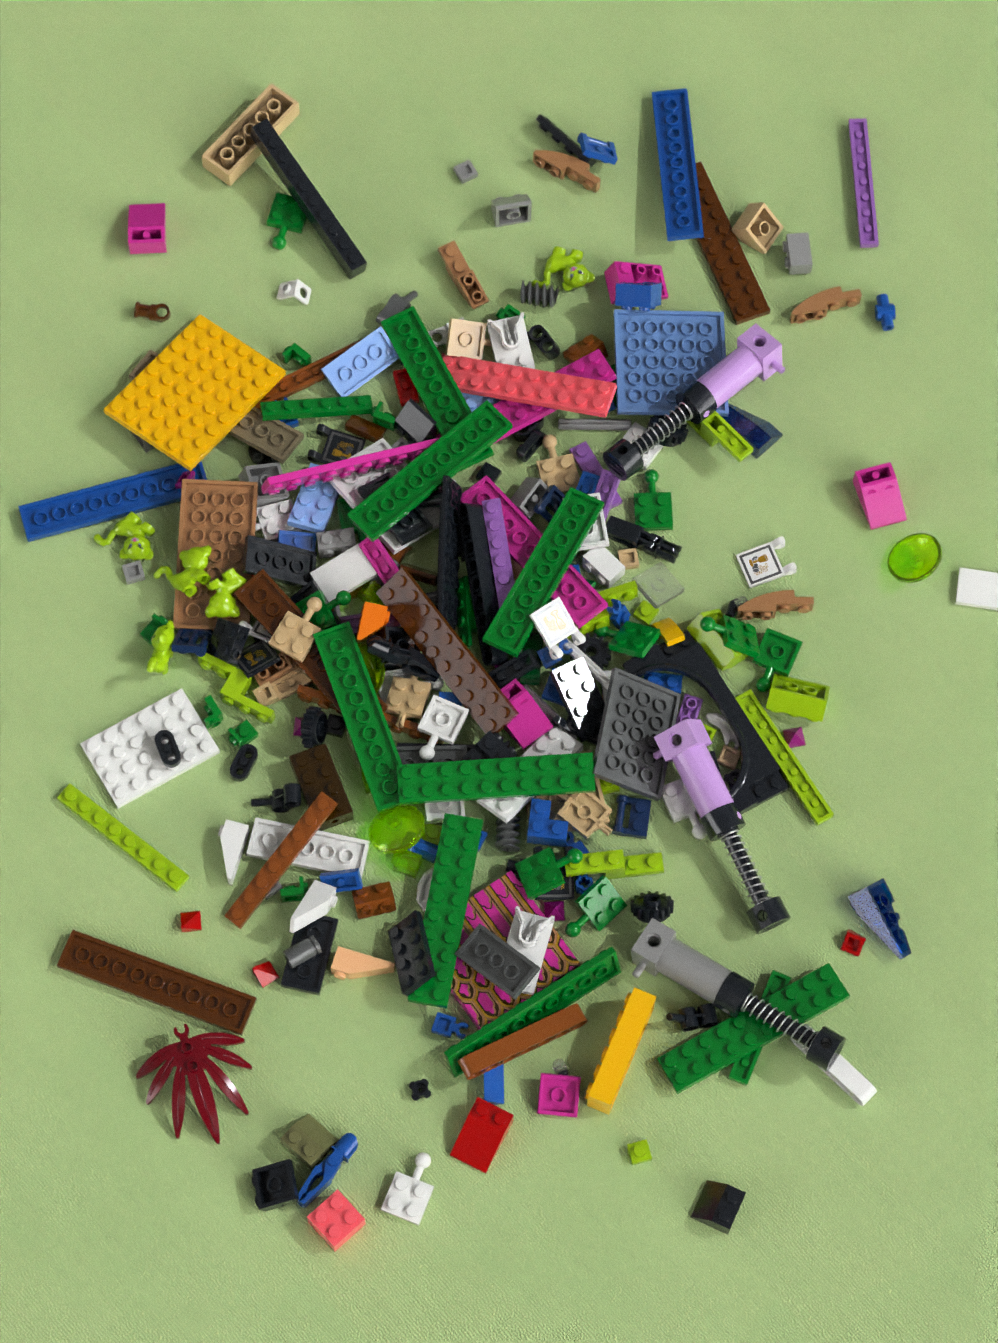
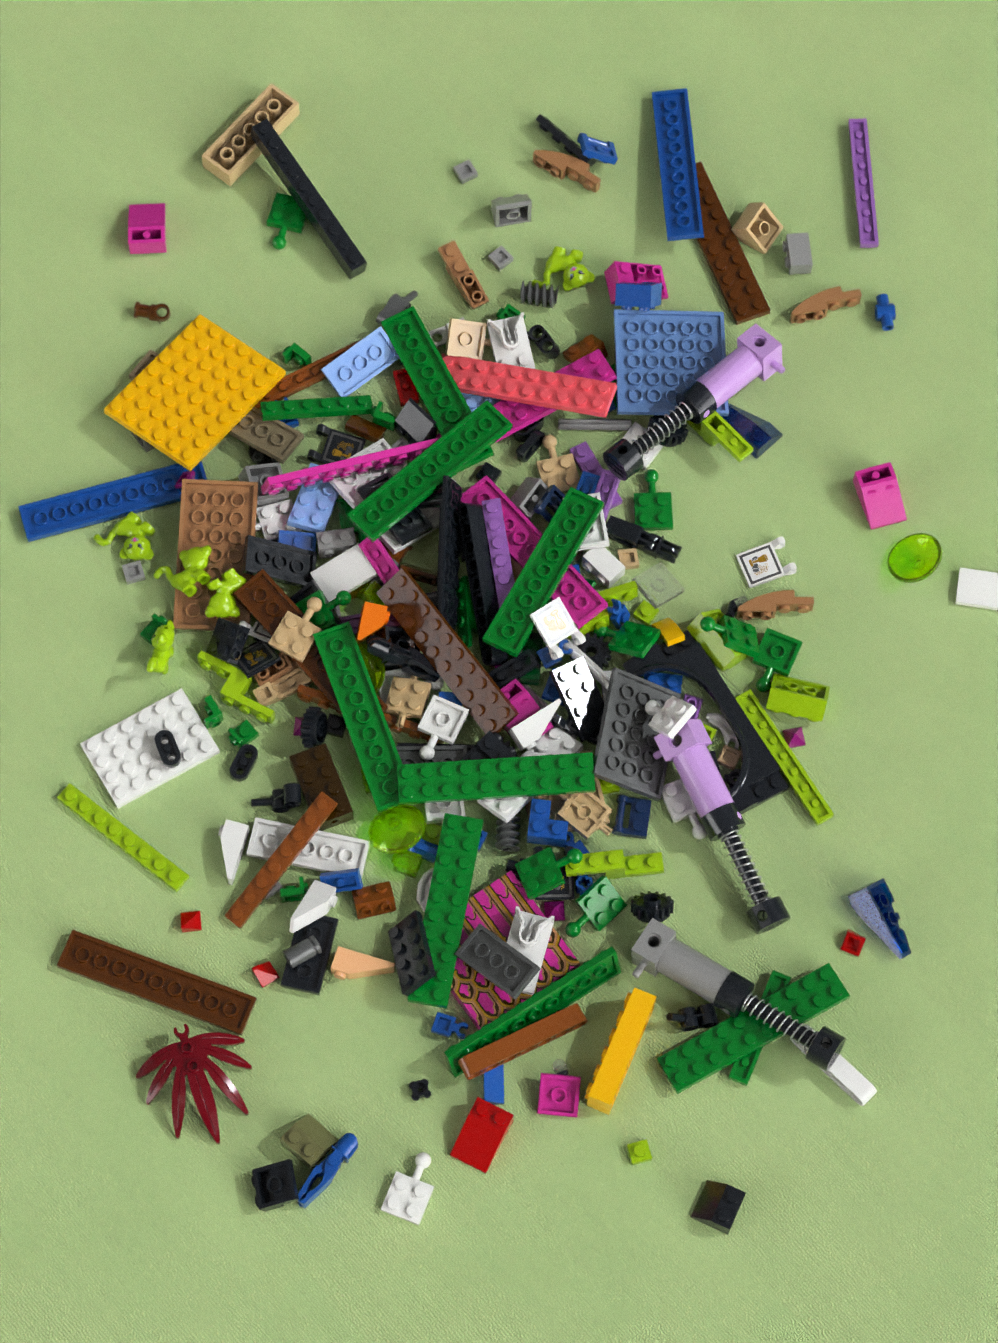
(186, 639): dark blue plate -> none
(292, 289): white bracket -> none
(336, 1220): coral brick -> none
(500, 258): none -> light grey tile
(531, 729): none -> white slope
(670, 717): none -> white plate

